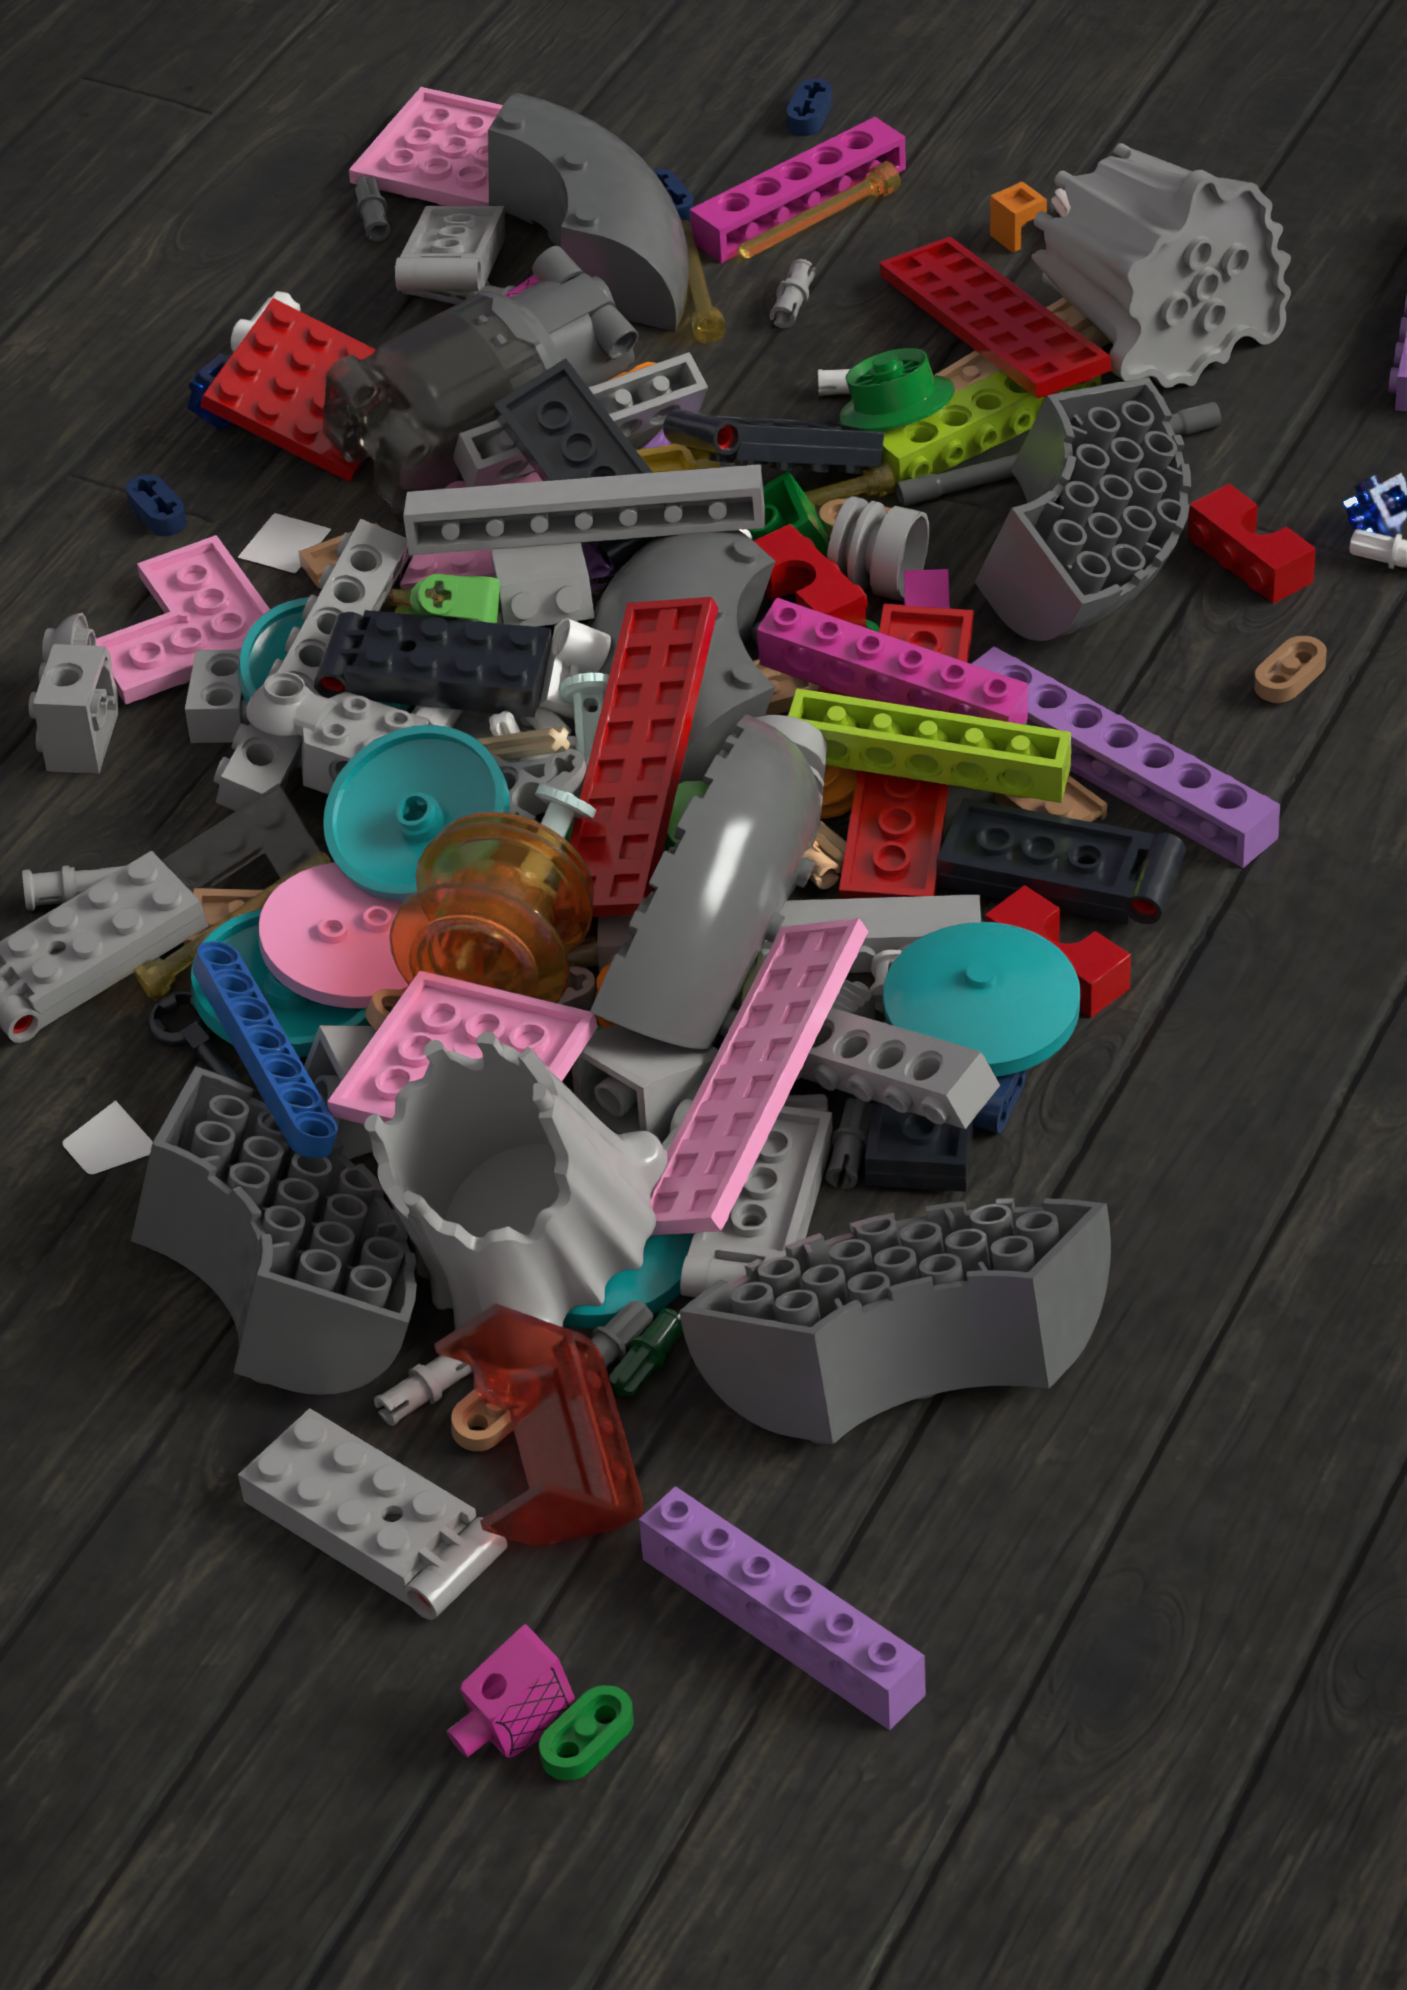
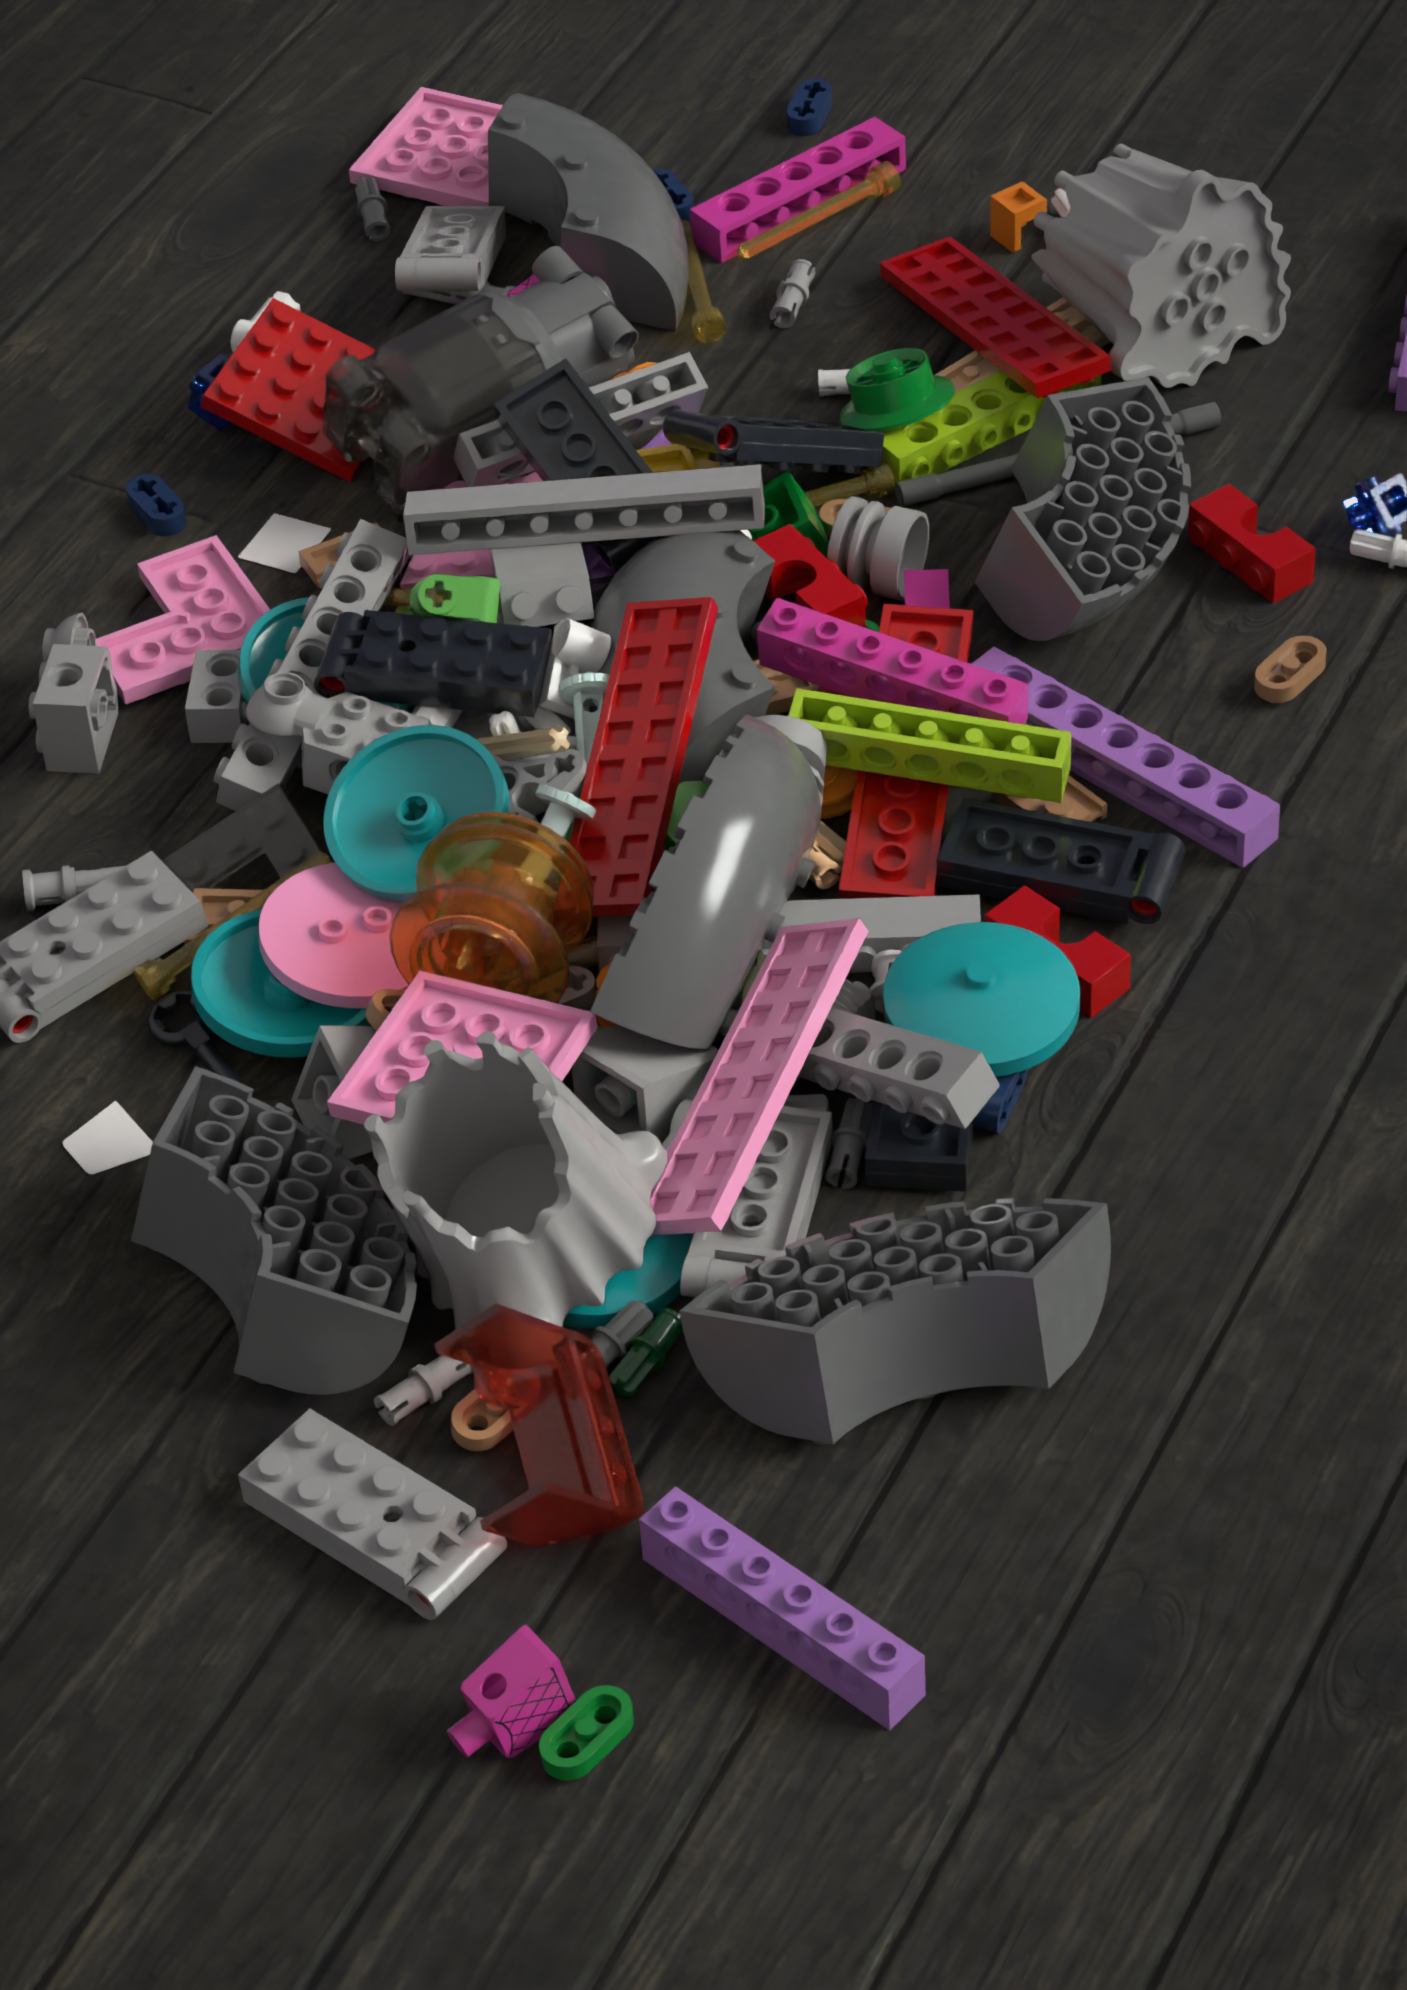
(238, 997): blue beam -> none

